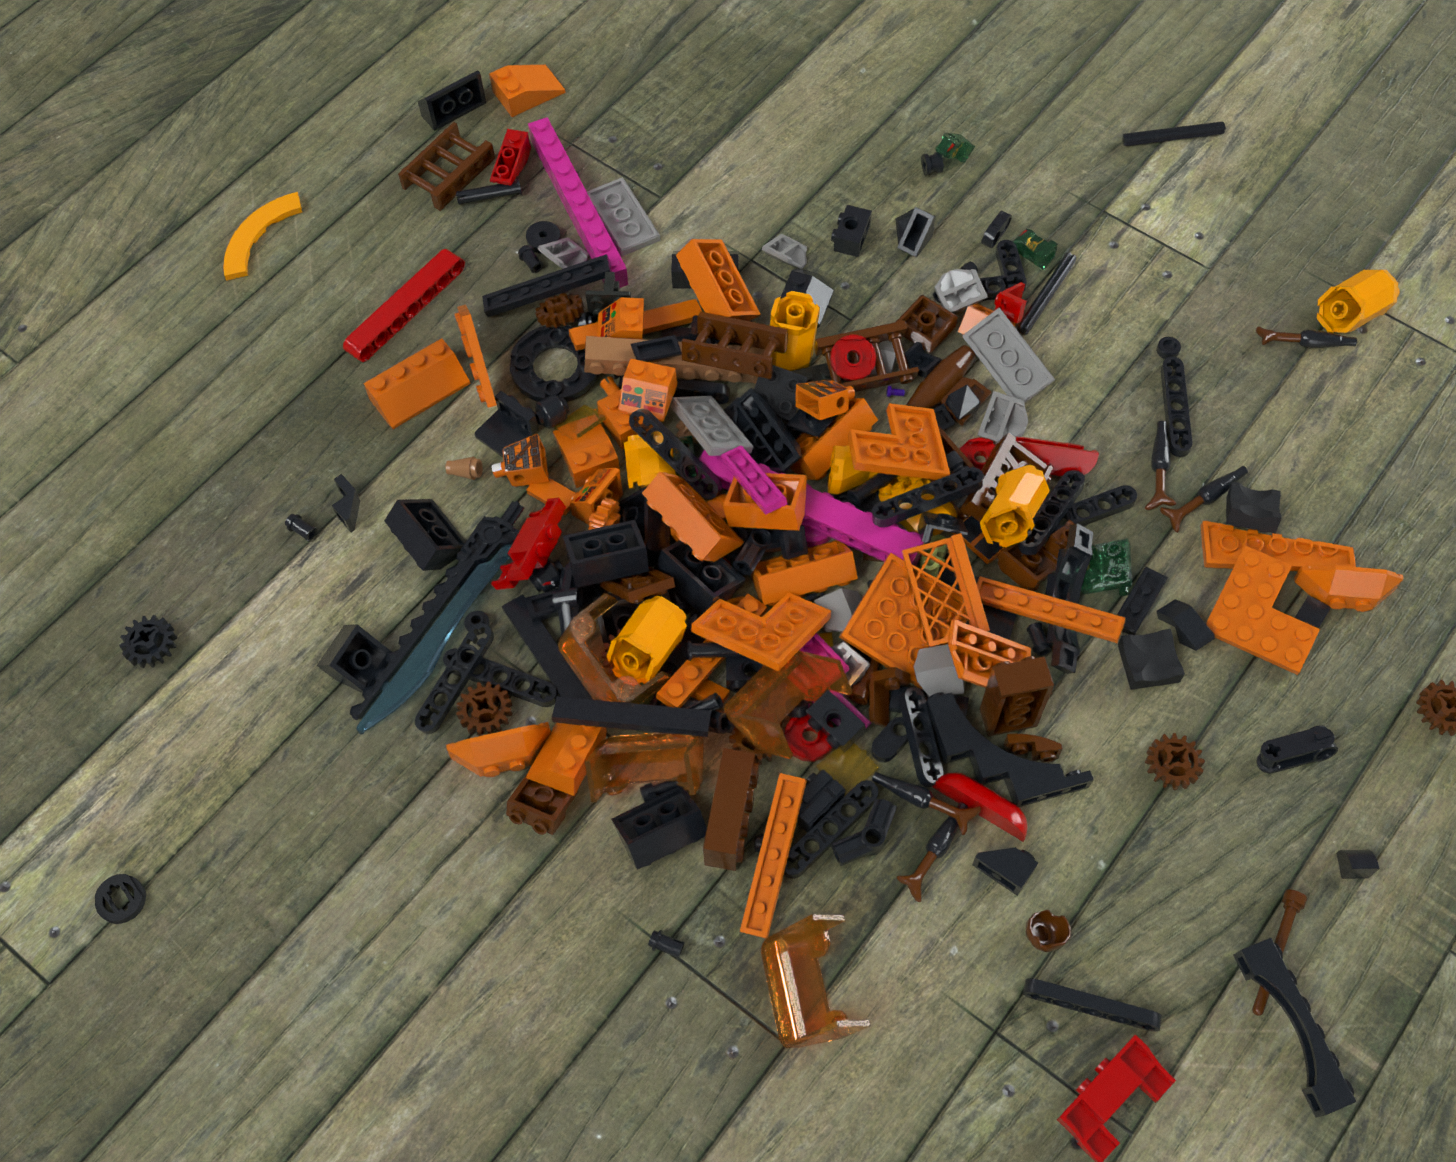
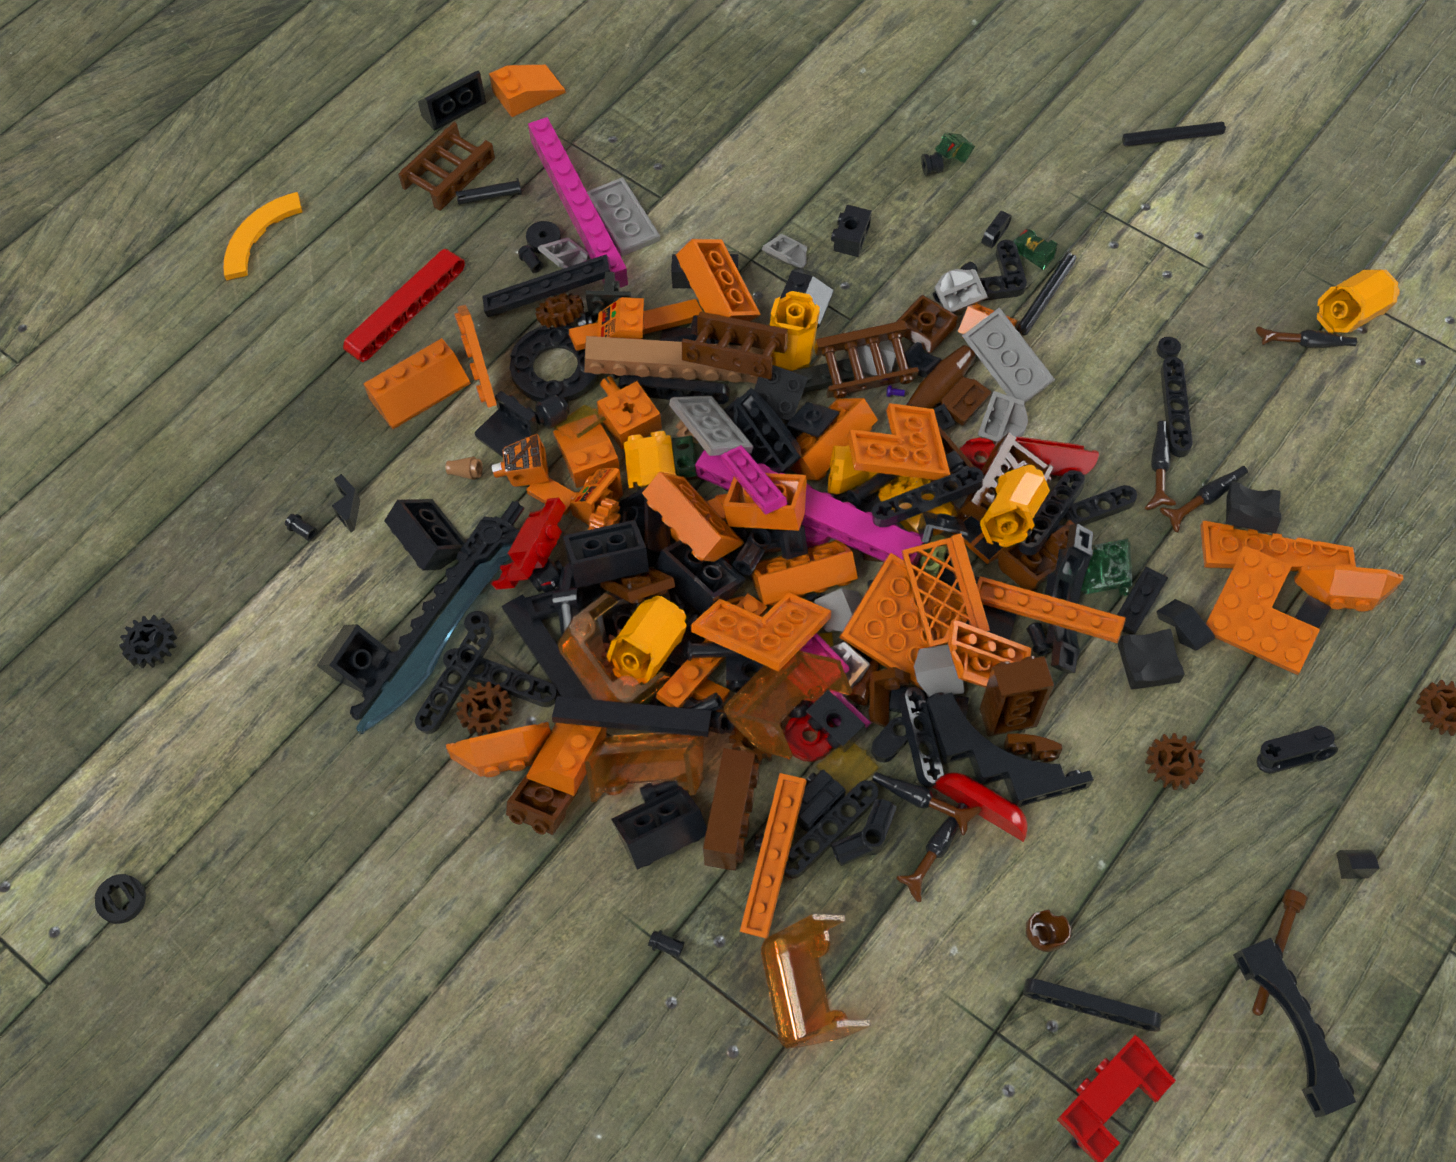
(511, 157): red slope -> none
(647, 387): orange slope -> none
(656, 349): black tile -> none
(664, 449): black beam -> none
(823, 398): orange torso -> none
(843, 367): red tile -> none
(914, 230): black slope -> none
(962, 402): black slope -> none
(1007, 867): black slope -> none
(1011, 303): red bracket -> none

